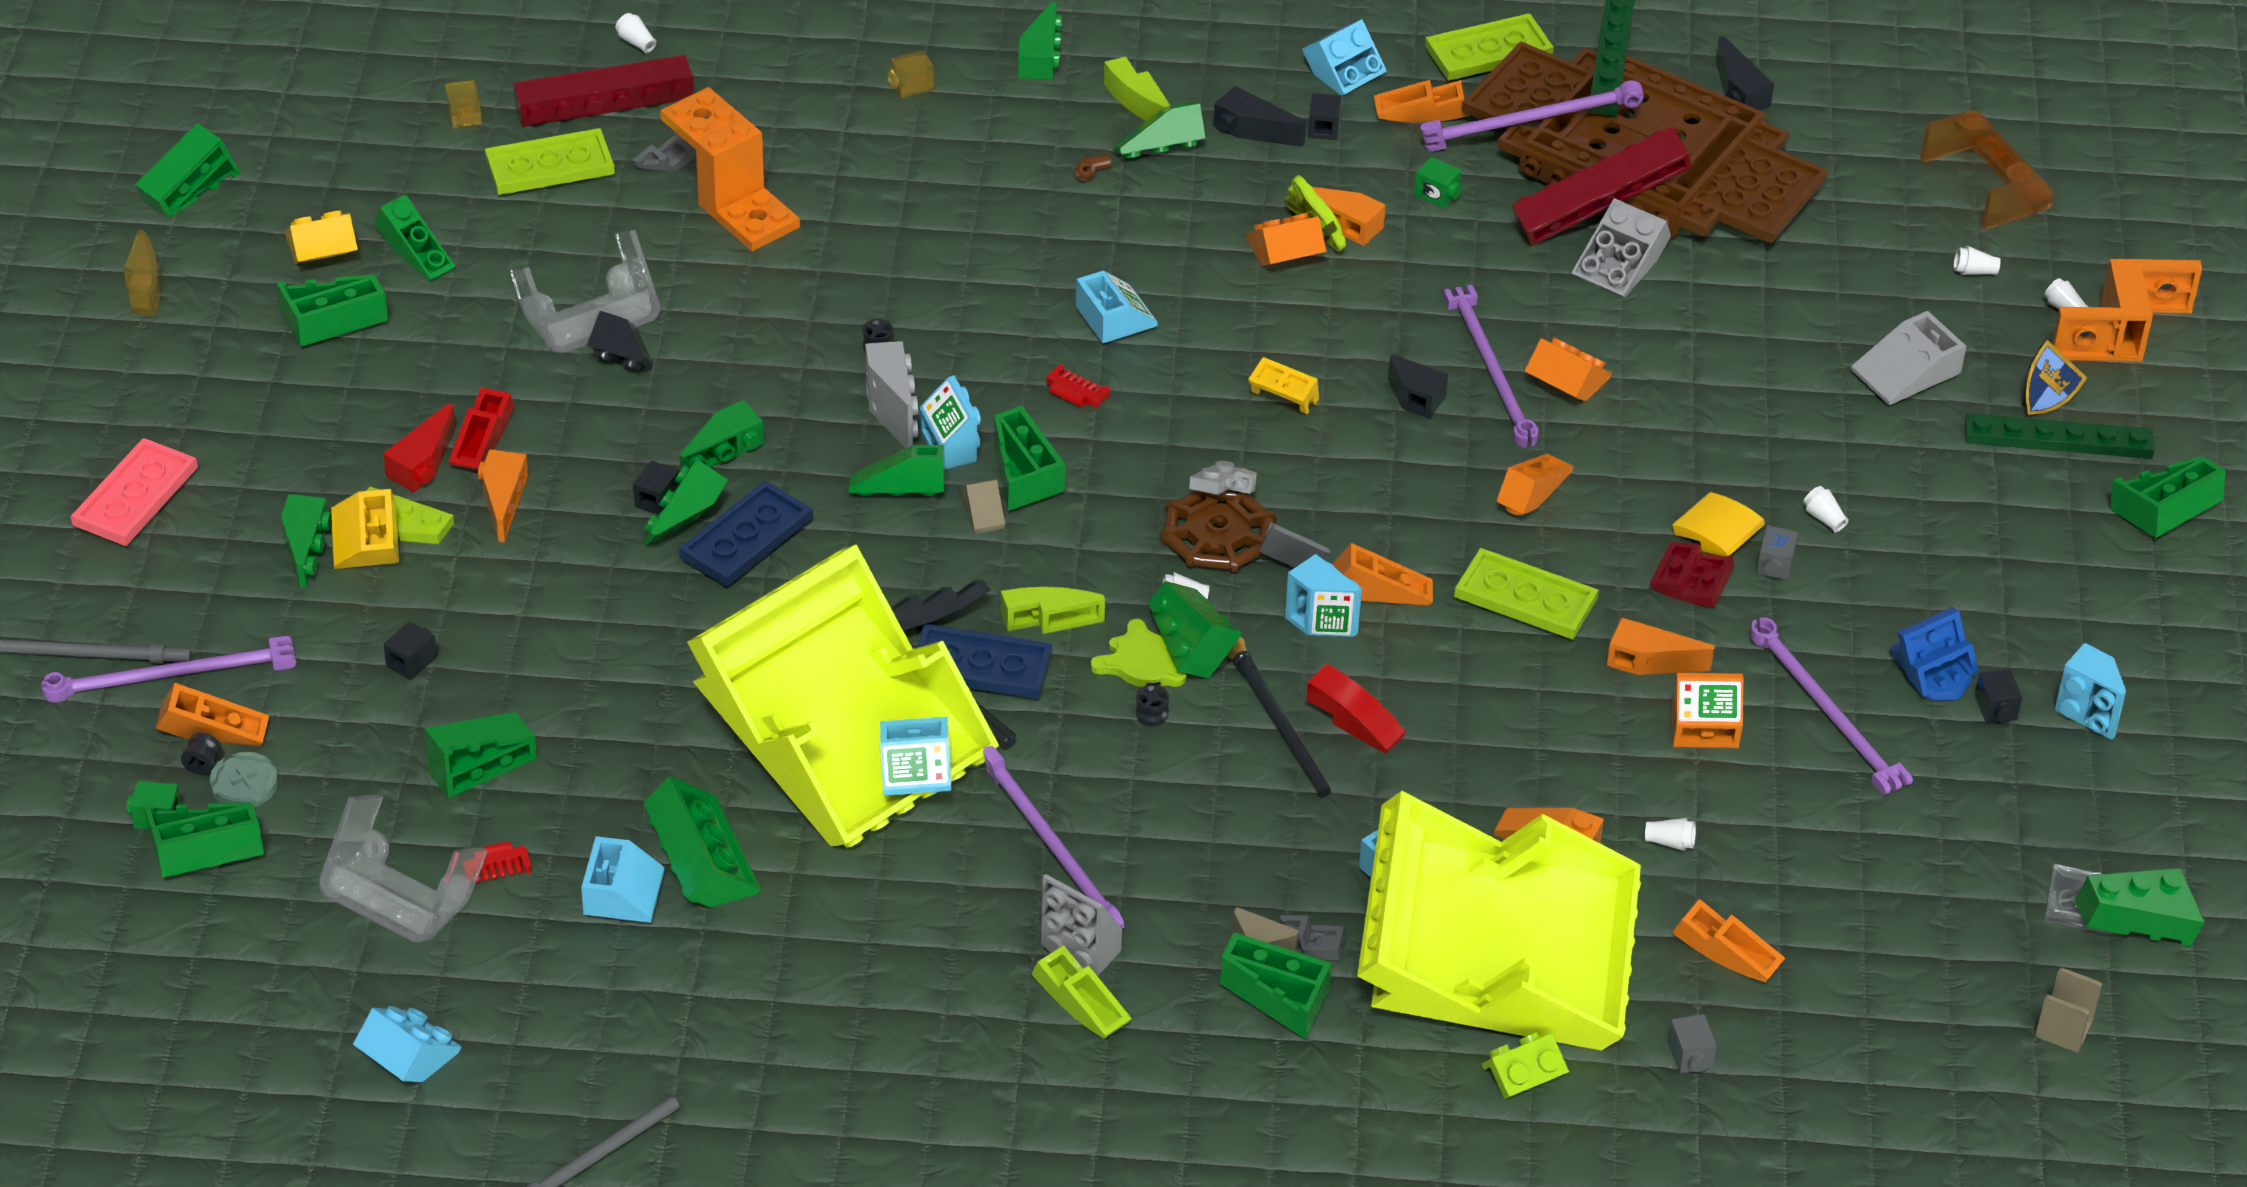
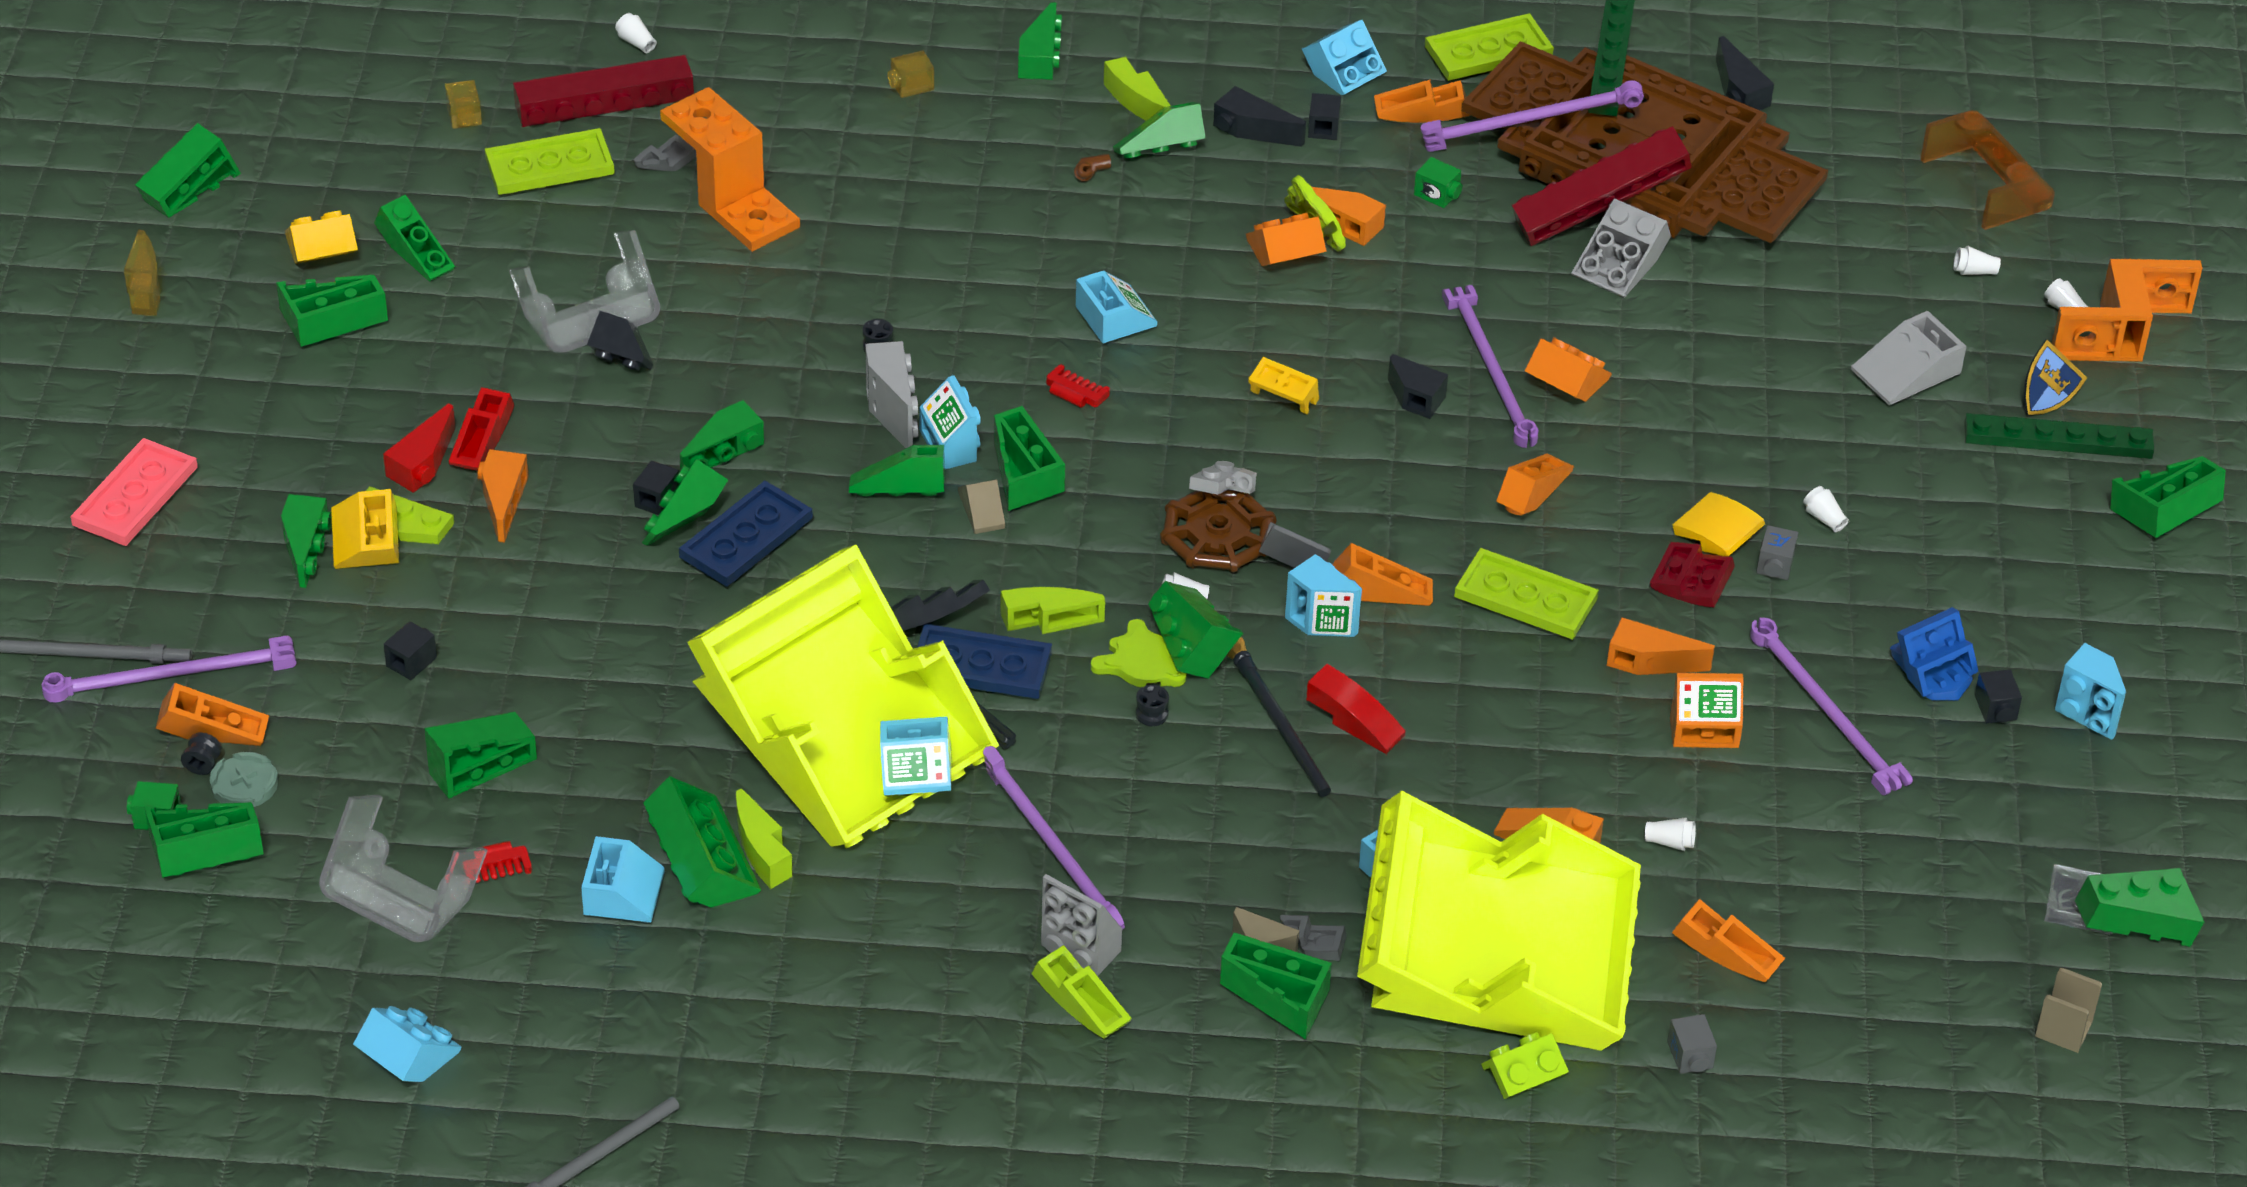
(762, 841): none -> lime slope

